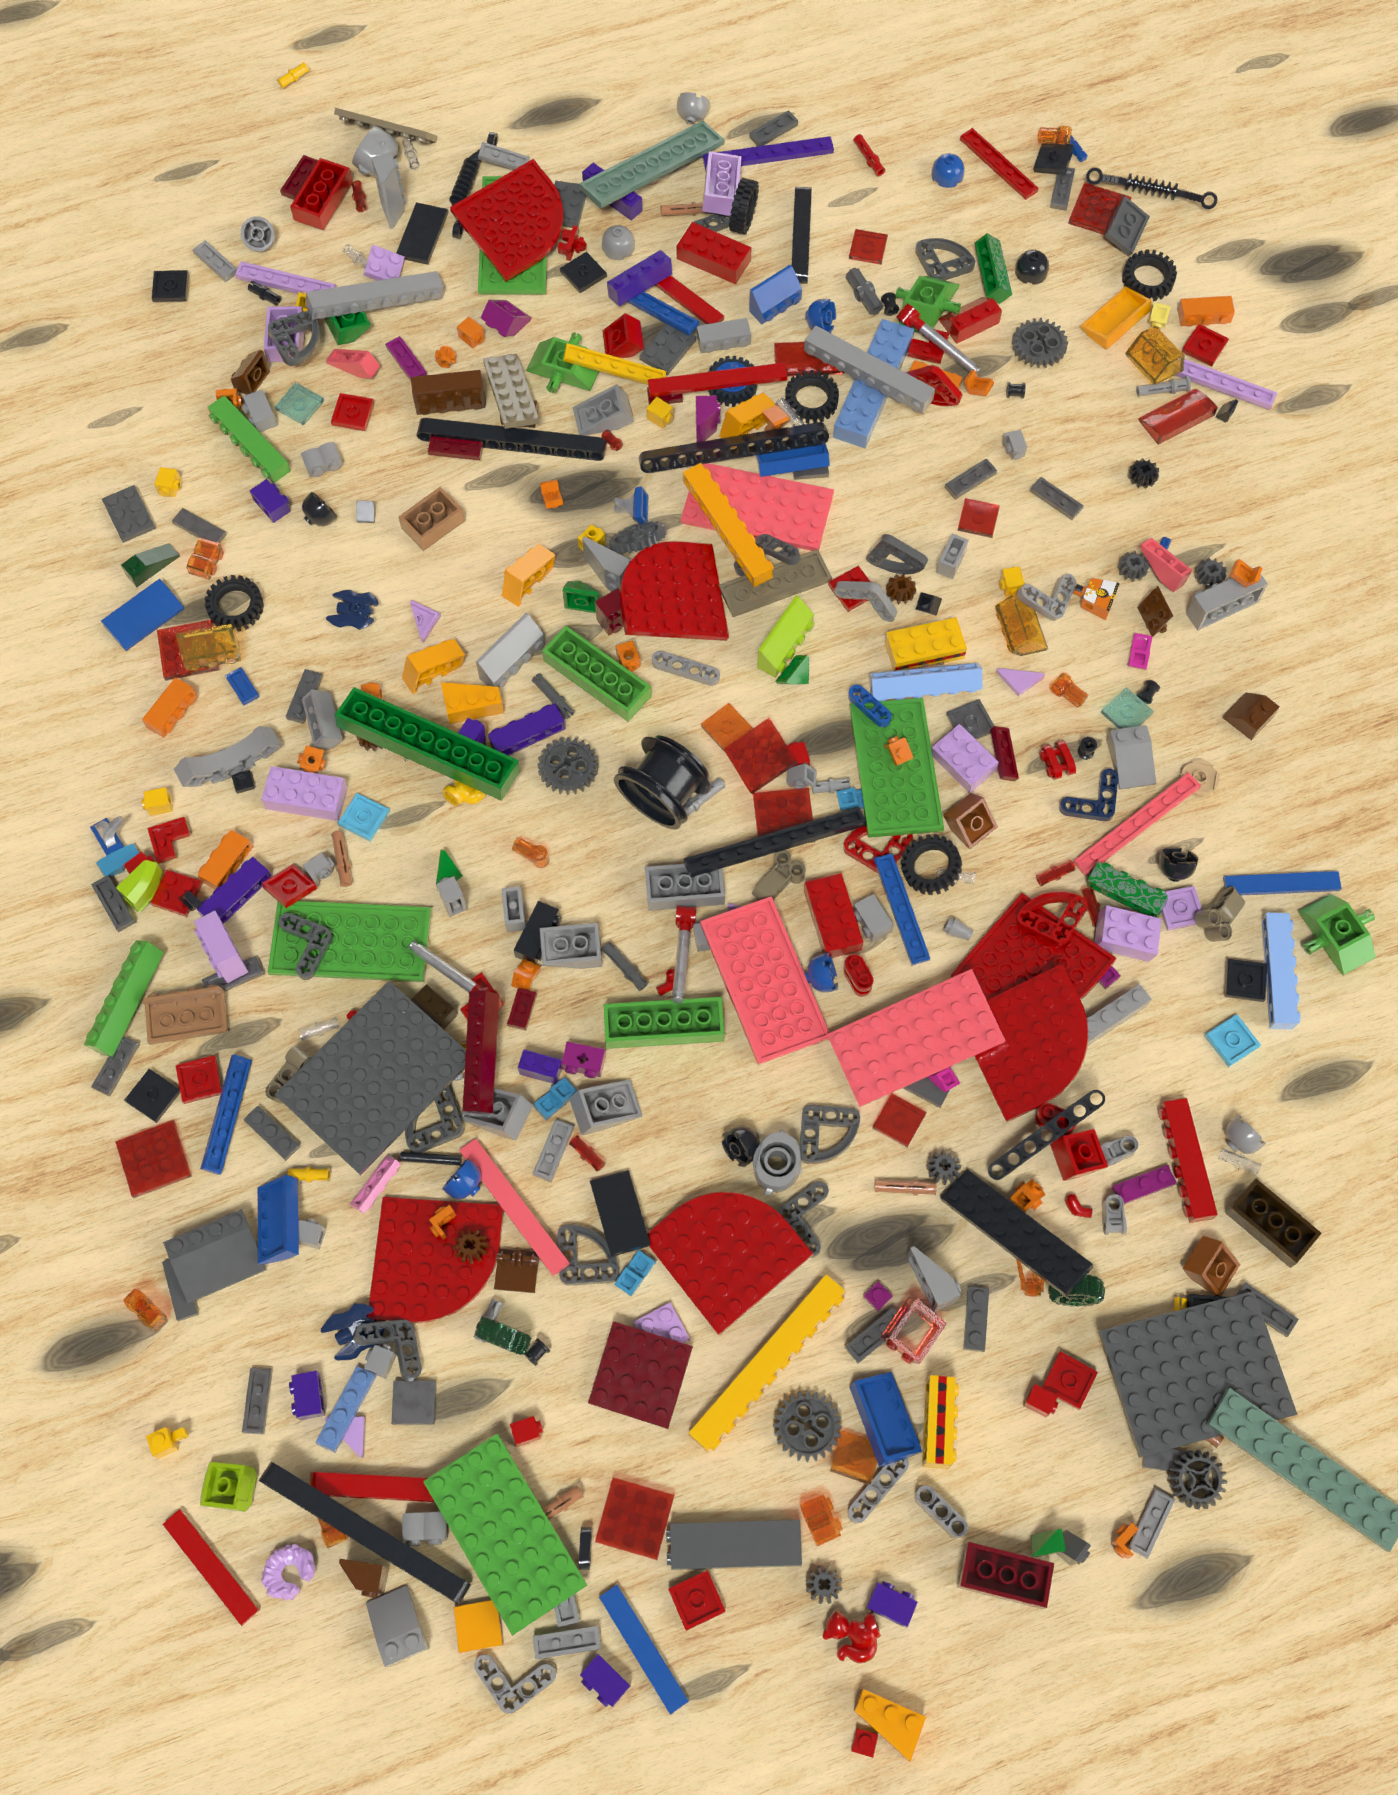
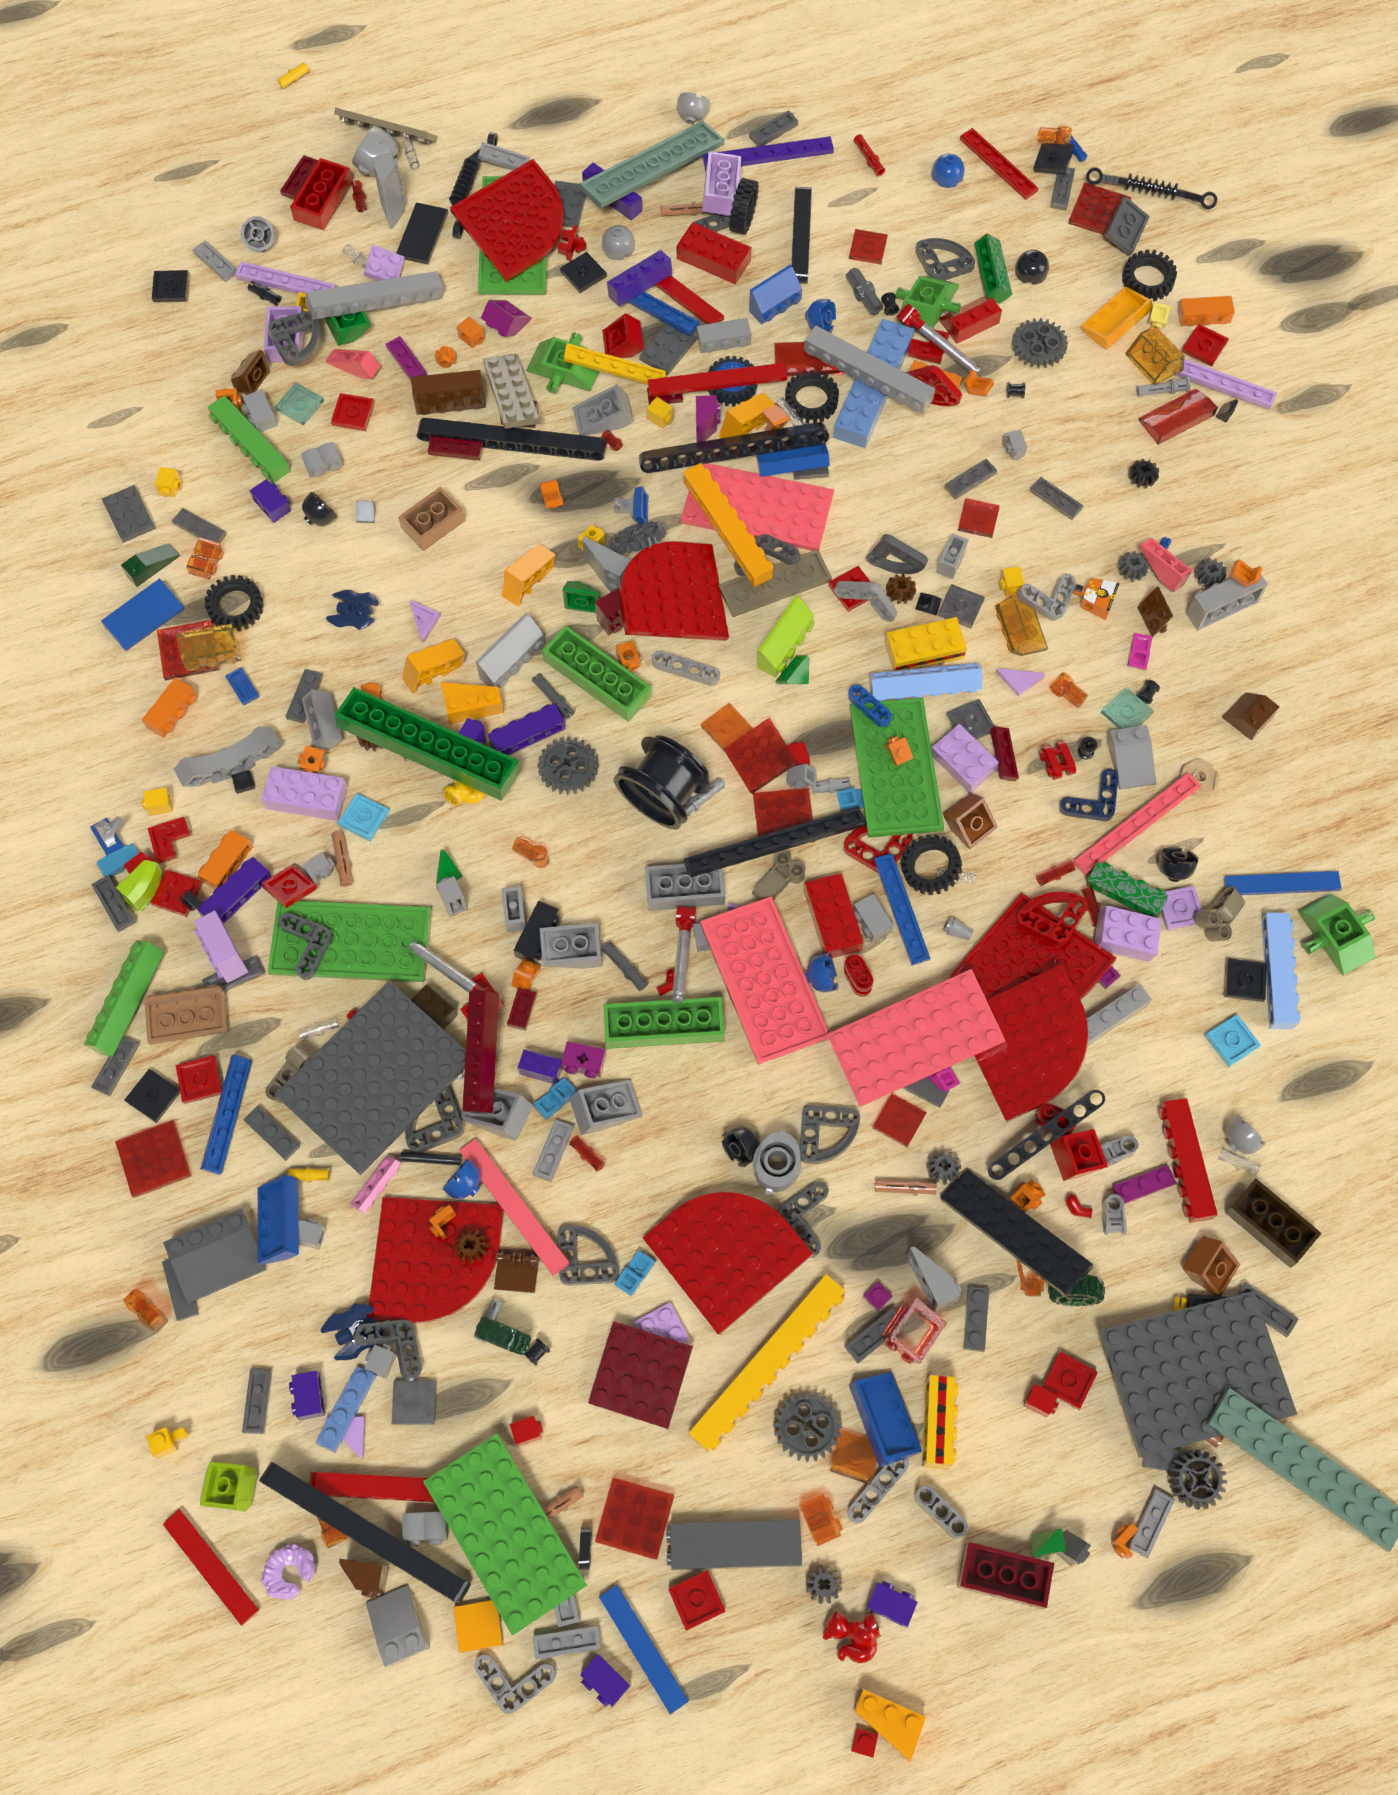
(620, 1213): black tile -> none
(961, 604): none -> flat silver tile

